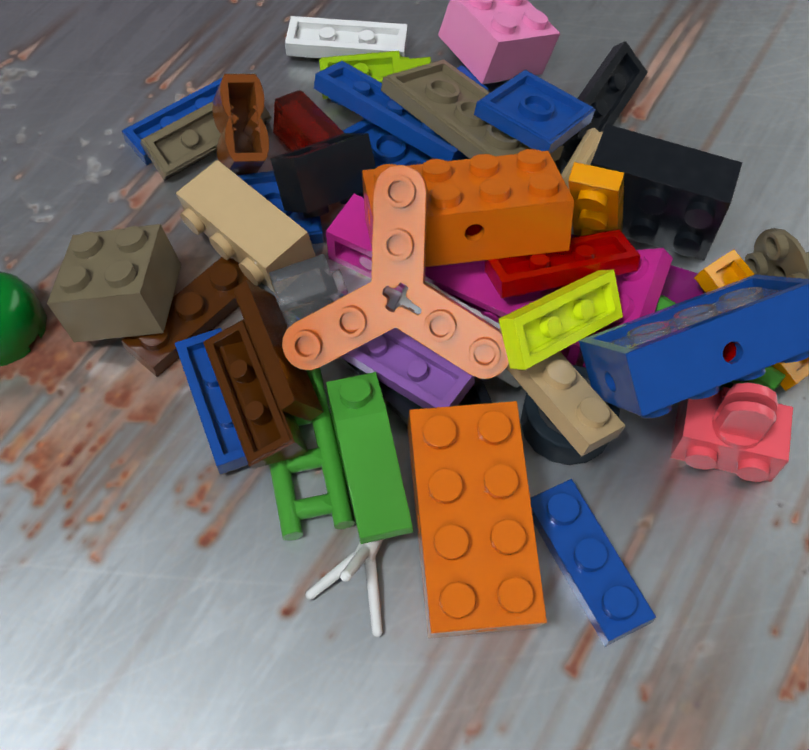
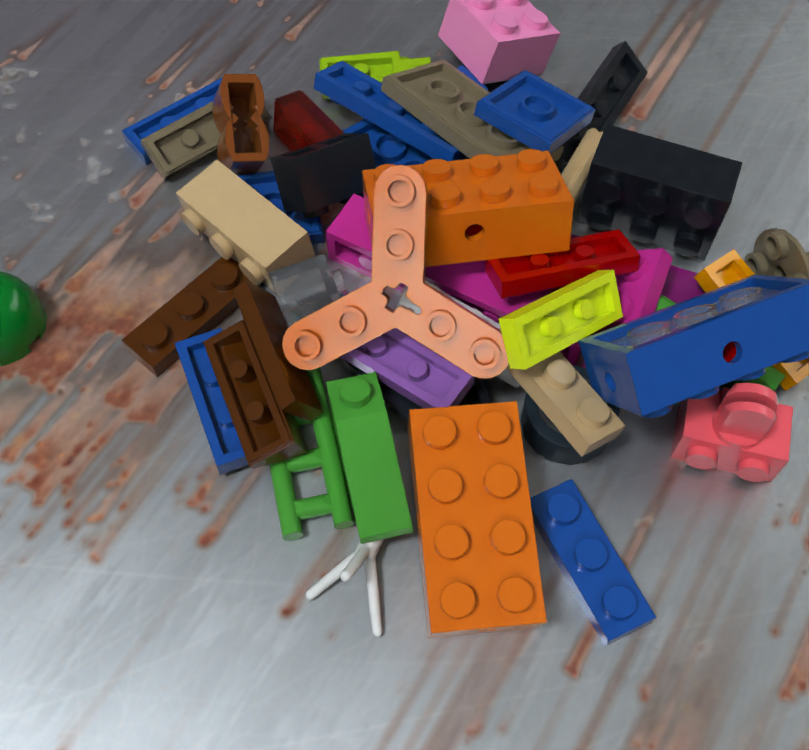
(116, 283): dark tan brick -> none
(338, 37): white plate -> none
(597, 199): light orange plate -> none

